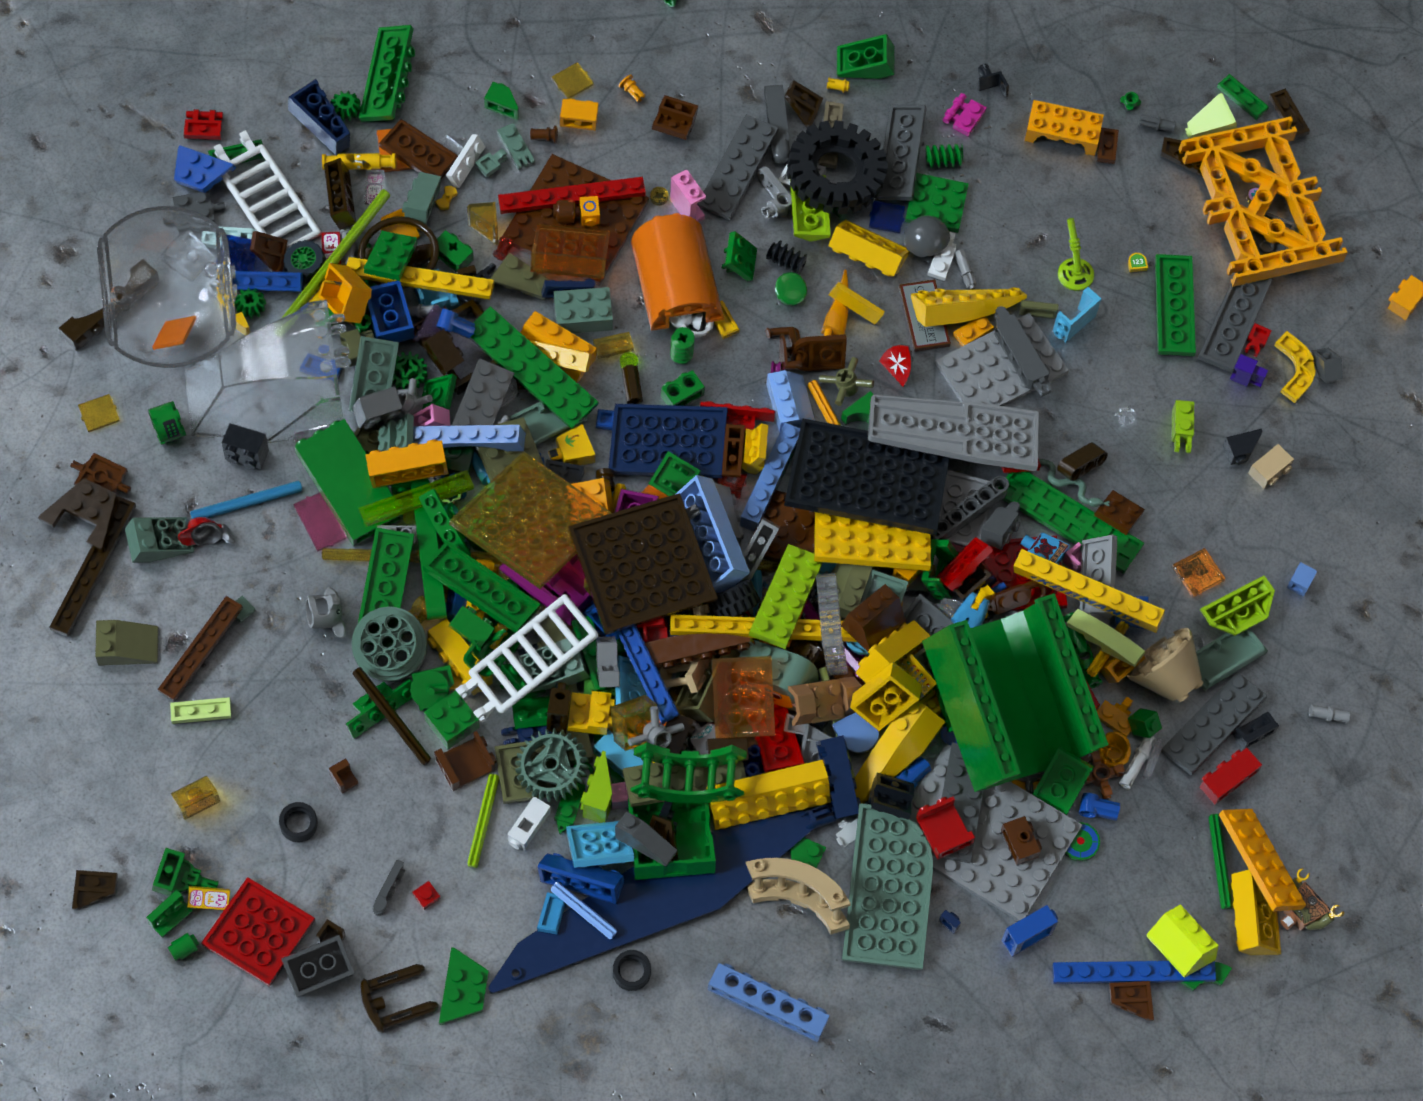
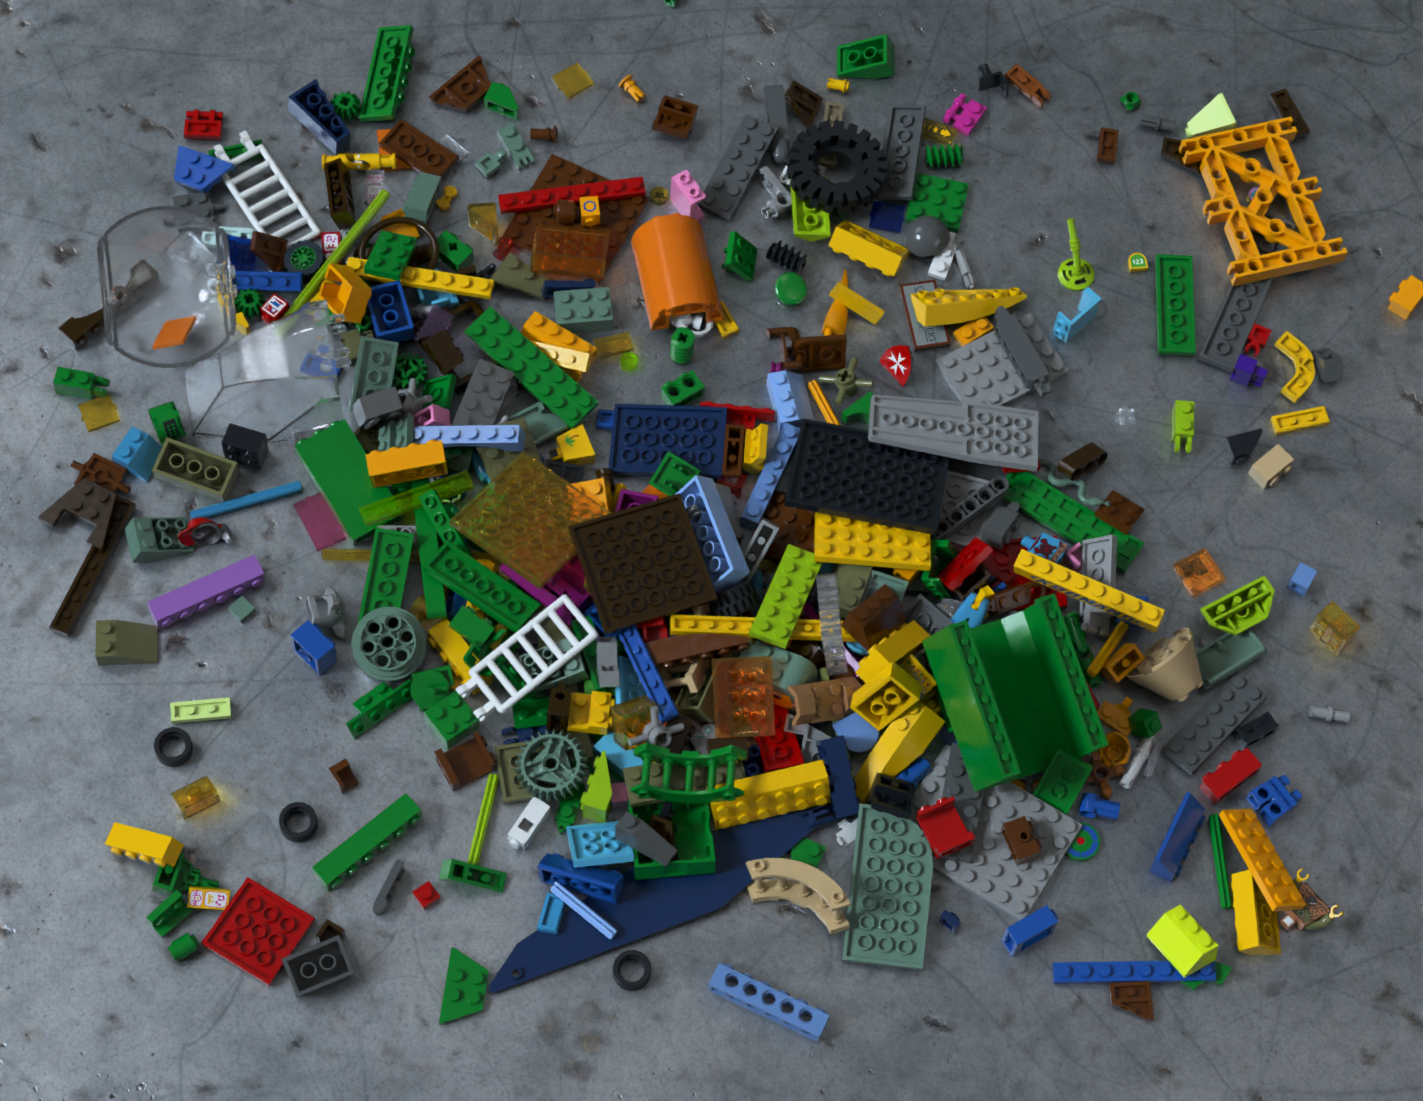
(79, 383): none -> green hinge
(93, 887): dark brown wing -> none
(137, 454): none -> dark azure slope
(143, 844): none -> yellow brick
(169, 733): none -> black tyre
(195, 470): none -> olive brick
(200, 648): reddish brown plate -> none
(206, 592): none -> medium lavender brick
(273, 309): none -> red brick
(314, 647): none -> blue brick
(366, 842): none -> green brick
(371, 1005): dark brown piece -> none
(391, 715): dark brown axle -> none
(453, 323): blue piece -> none
(464, 88): none -> reddish brown wing
(465, 161): white plate -> none
(472, 875): none -> green slope
(579, 114): light orange brick -> none
(632, 384): dark brown axle -> none
(939, 132): none -> clear yellow tile
(1027, 85): none -> dark orange hinge
(1039, 309): olive tile -> none
(1064, 124): light orange piece -> none
(1106, 637): yellowish green slope -> none
(1178, 838): none -> blue slope
(1243, 97): green tile -> none
(1276, 797): none -> blue hips
(1300, 420): none -> yellow tile
(1334, 628): none -> clear yellow brick

